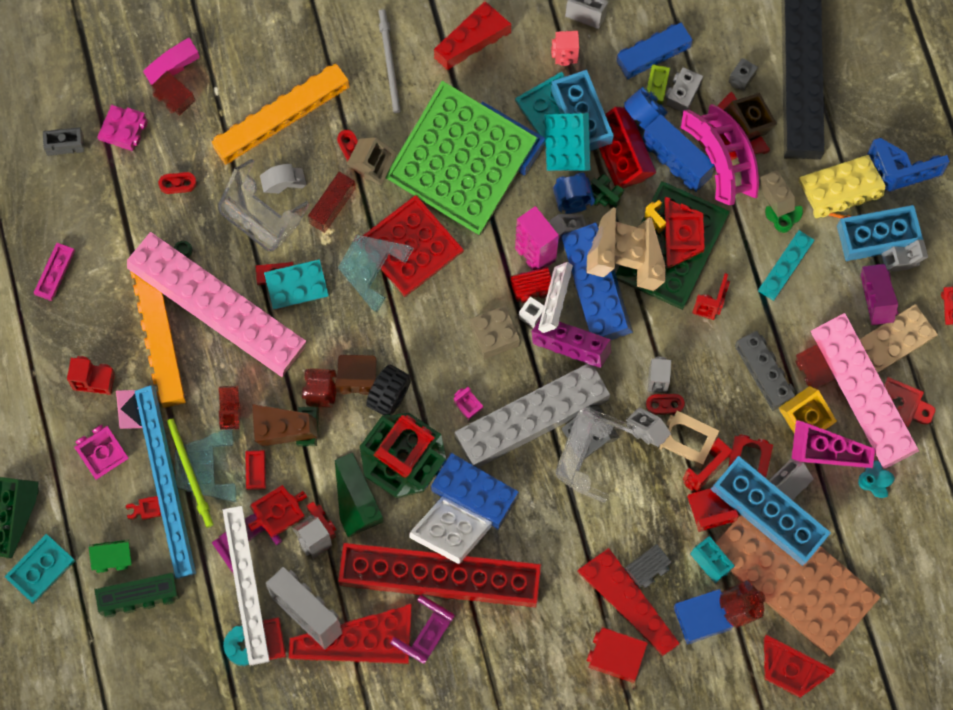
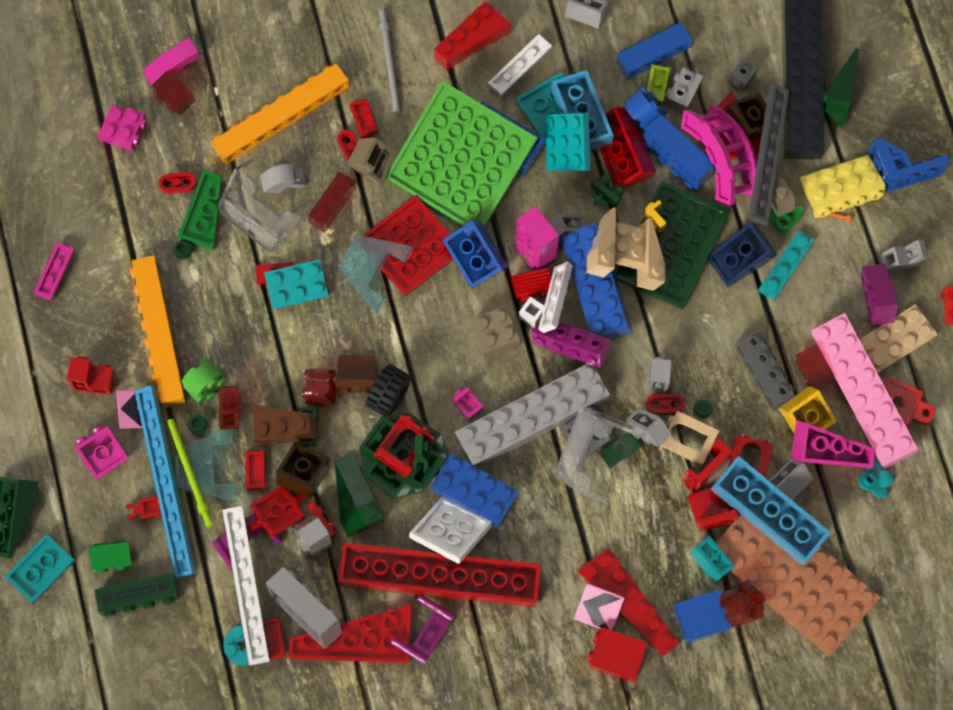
(63, 141): dark grey brick -> none
(197, 424): none -> dark green plate
(201, 215): none -> green wing
(204, 381): none -> bright green brick
(216, 304): bright pink brick -> none
(302, 470): none -> dark brown brick
(363, 118): none -> red plate
(420, 451): none -> dark green plate
(475, 253): none -> blue slope
(519, 65): none -> white plate
(565, 48): coral brick -> none
(573, 193): blue brick -> none
(599, 607): none -> piece
(619, 449): none -> dark green plate
(648, 566): dark grey brick -> none
(682, 232): red wing -> none
(702, 409): none -> dark green plate
(709, 307): red bracket -> none
(741, 254): none -> dark blue slope
(768, 154): none -> dark grey plate
(791, 668): red wing -> none
(840, 91): none -> dark green wedge
(878, 232): dark azure brick -> none

